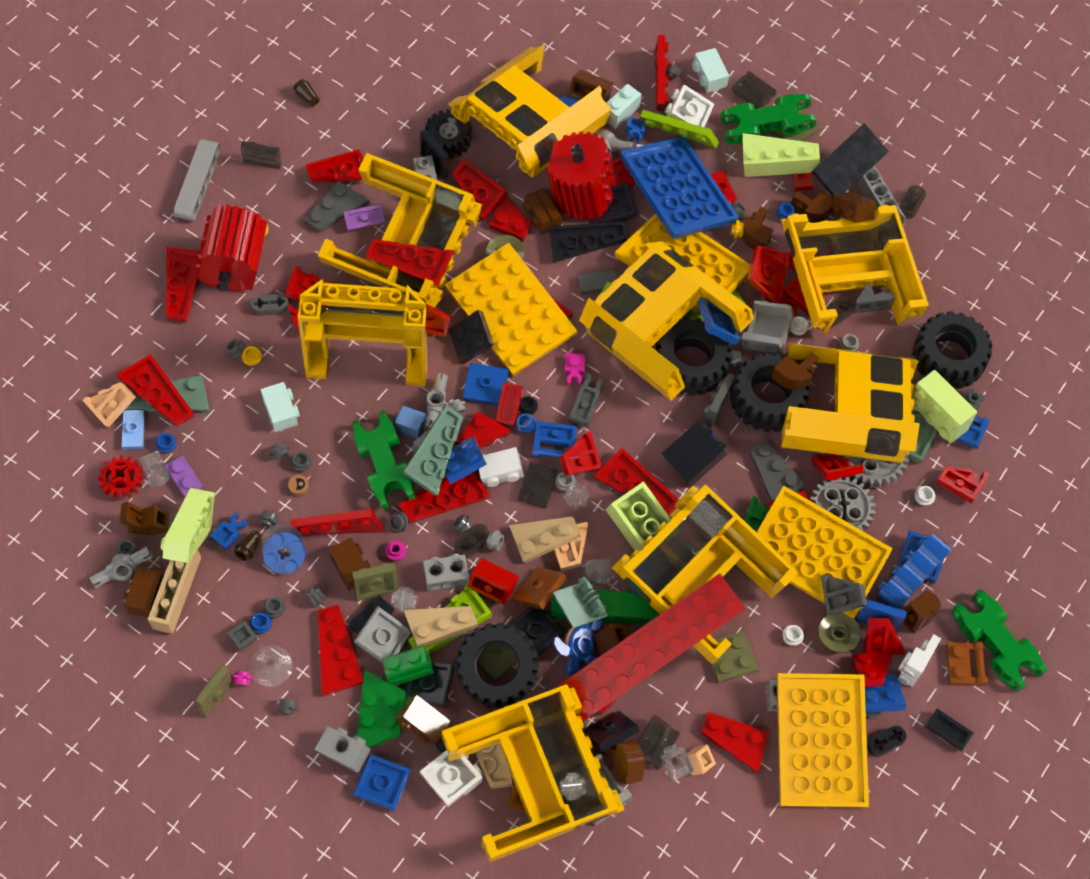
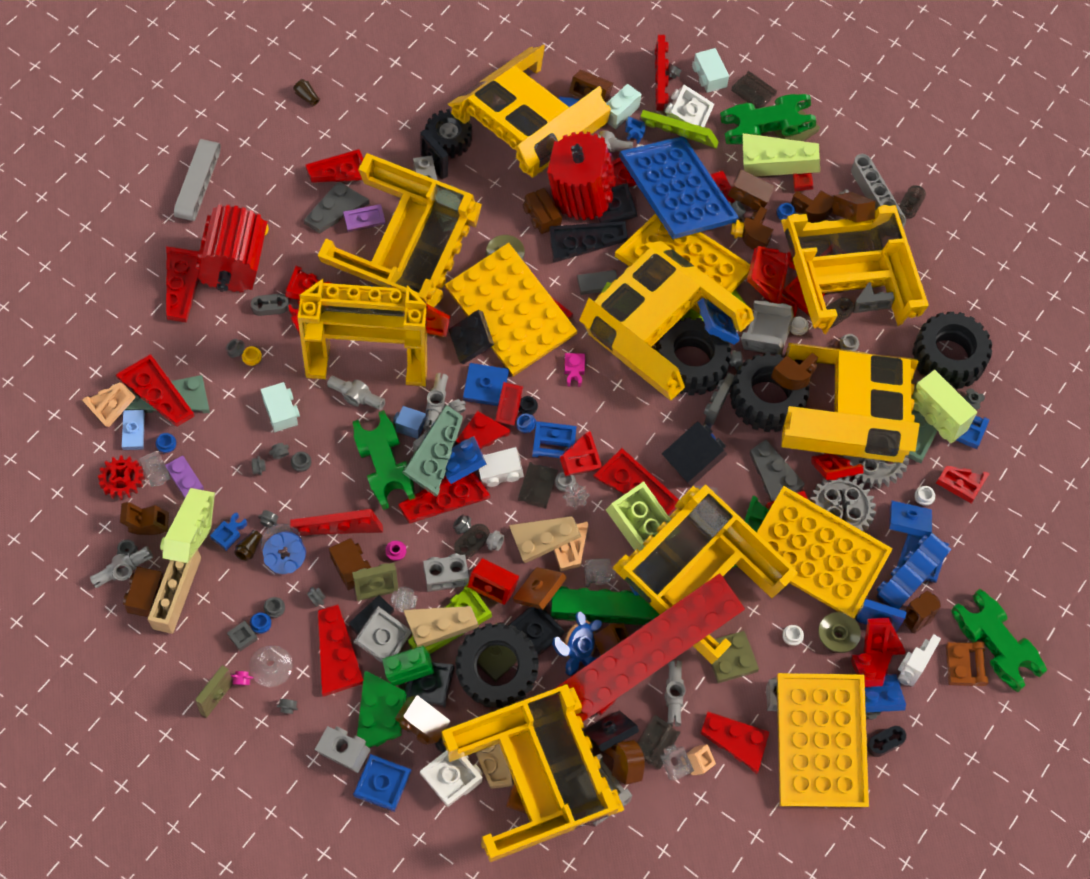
(258, 465): none -> dark grey plate
(261, 154): clear smoke plate -> none
(298, 485): medium nougat tile -> none
(356, 392): none -> light grey pin
(398, 522): dark grey plate -> none
(411, 260): red wing -> none
(481, 186): red wing -> none
(510, 220): red wing -> none
(573, 786): clear gear -> none
(580, 603): sand green hinge -> none
(586, 402): dark grey hinge -> none
(674, 703): none -> light grey pin
(750, 190): none -> reddish brown brick
(842, 595): dark grey wing -> none
(850, 161): black tile -> none
(910, 519): none -> blue plate
(949, 730): black plate -> none

